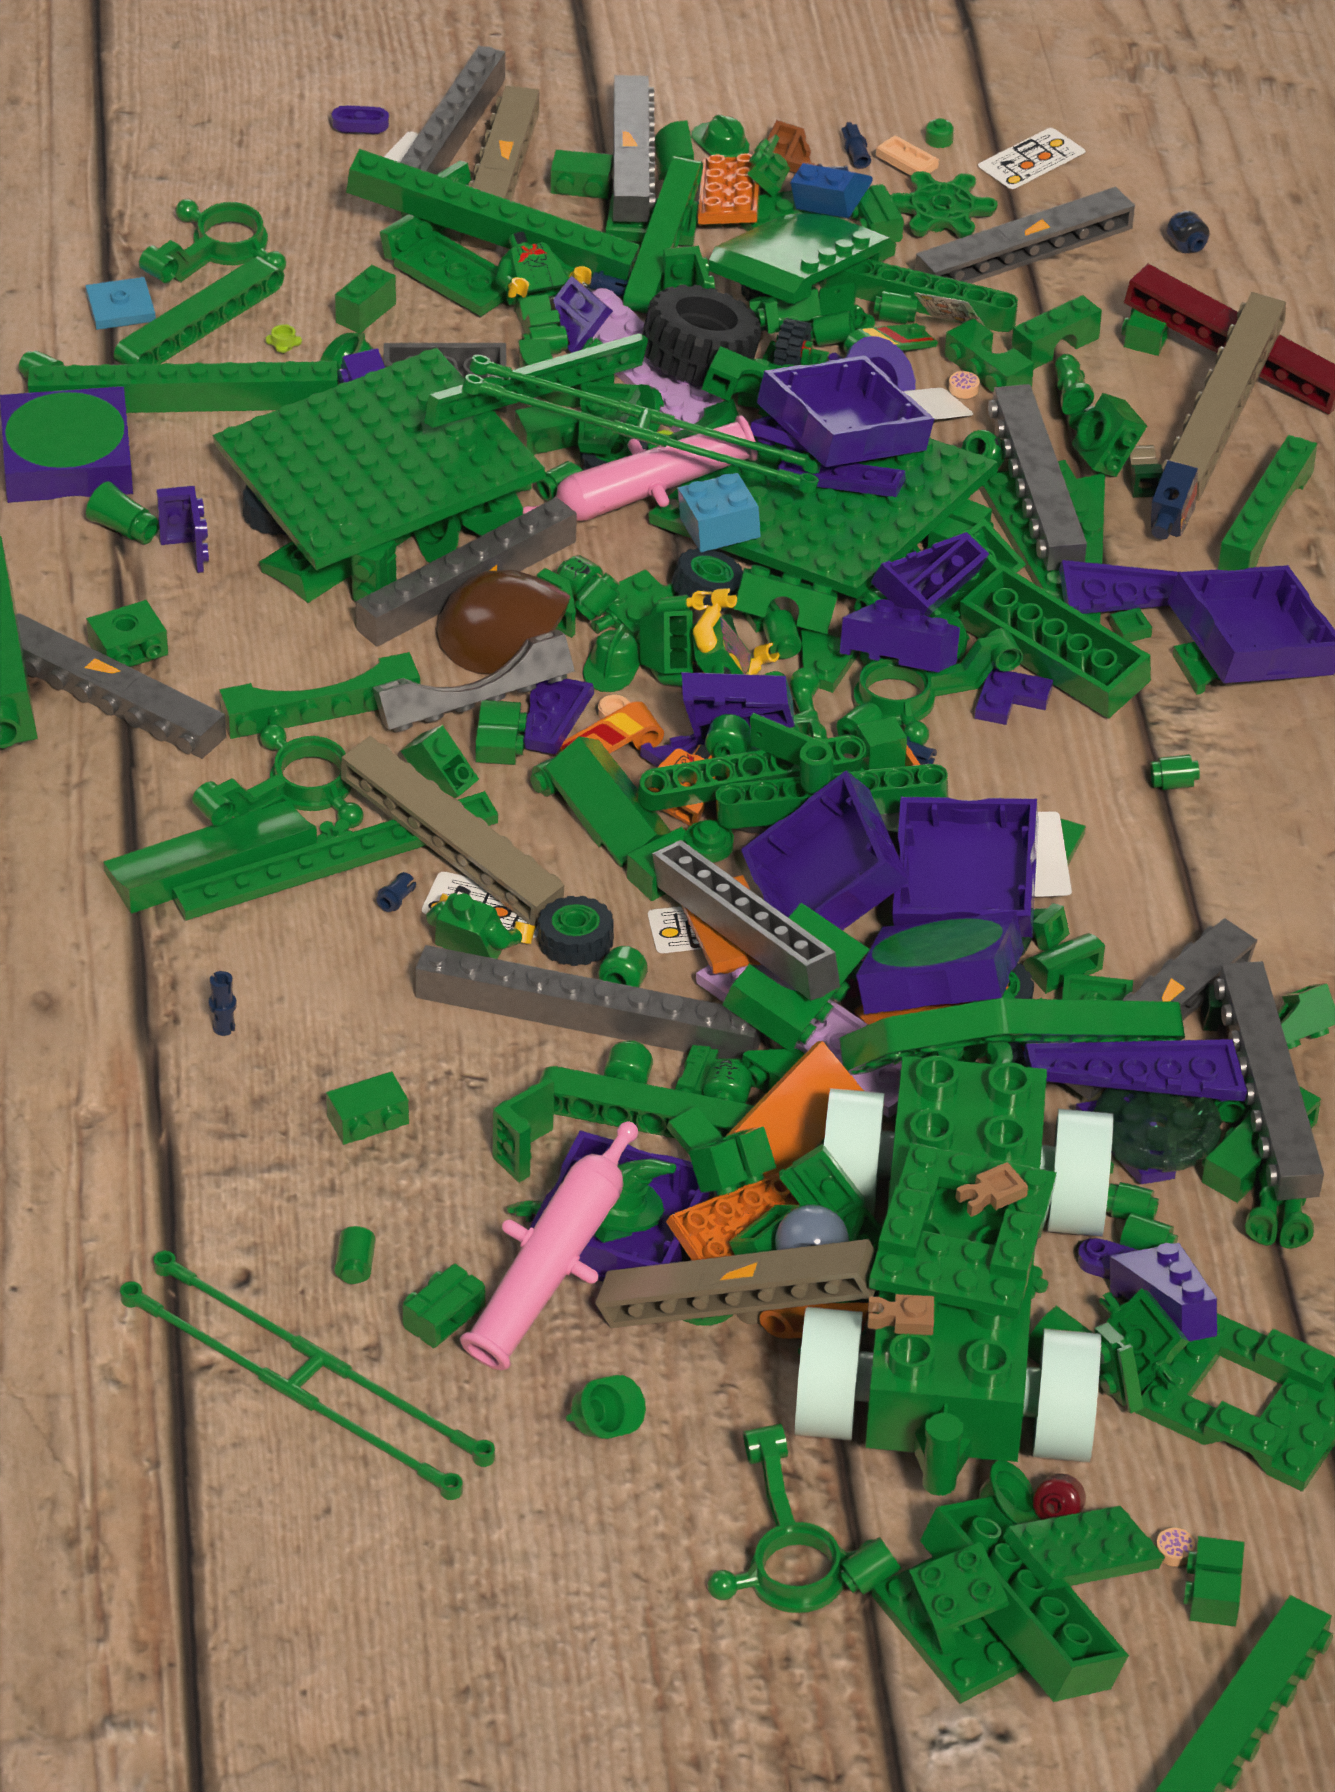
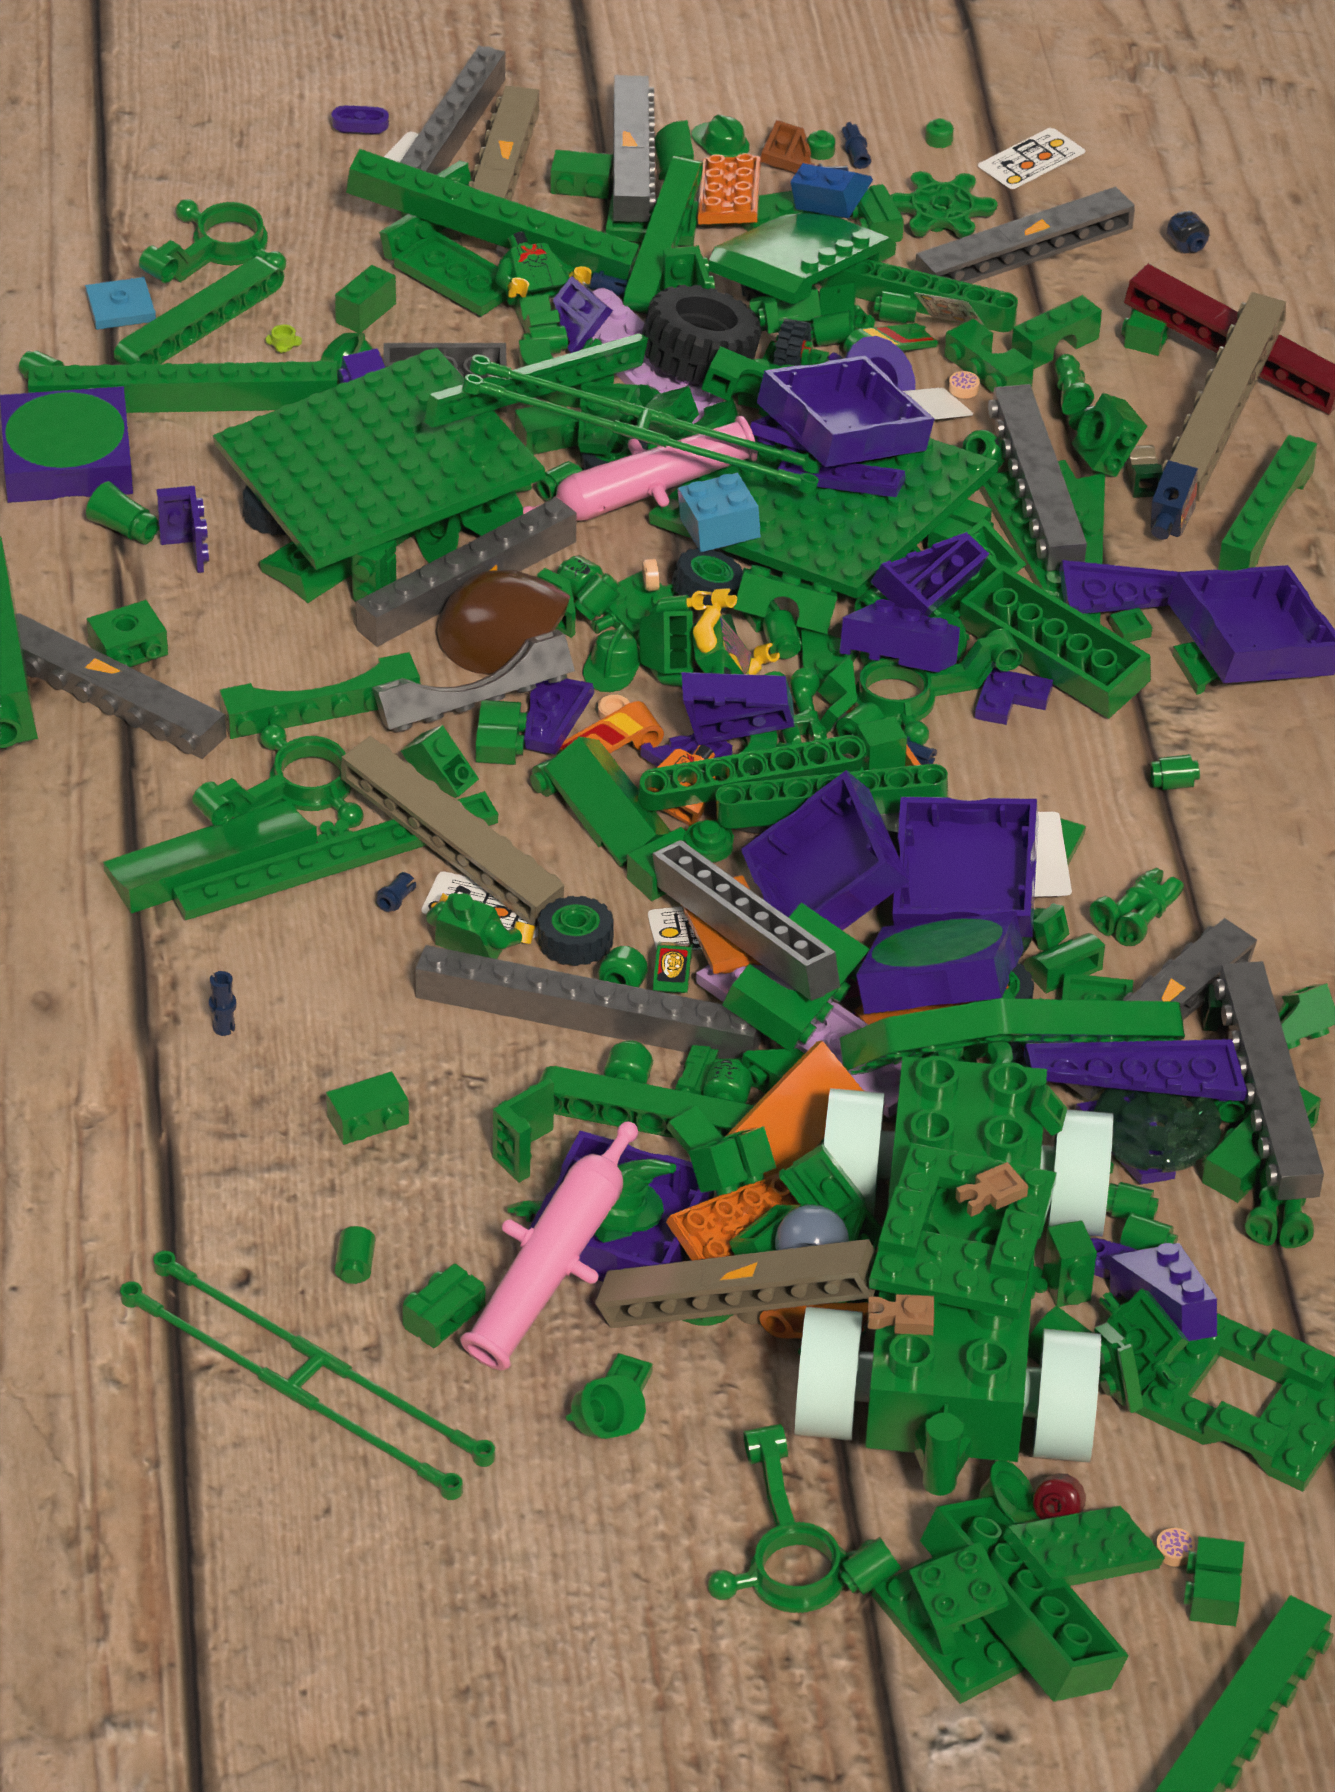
(633, 1368): none -> green tile
(650, 575): none -> light nougat tile
(672, 967): none -> slope
(675, 403): none -> green brick
(728, 736): green head -> none
(768, 168): green bracket -> none
(793, 746): green door -> none
(821, 145): none -> green piece
(840, 691): none -> green slope
(906, 156): light nougat plate -> none
(1048, 1109): none -> green tile
(1069, 1263): none -> green brick
(1145, 896): none -> green piece

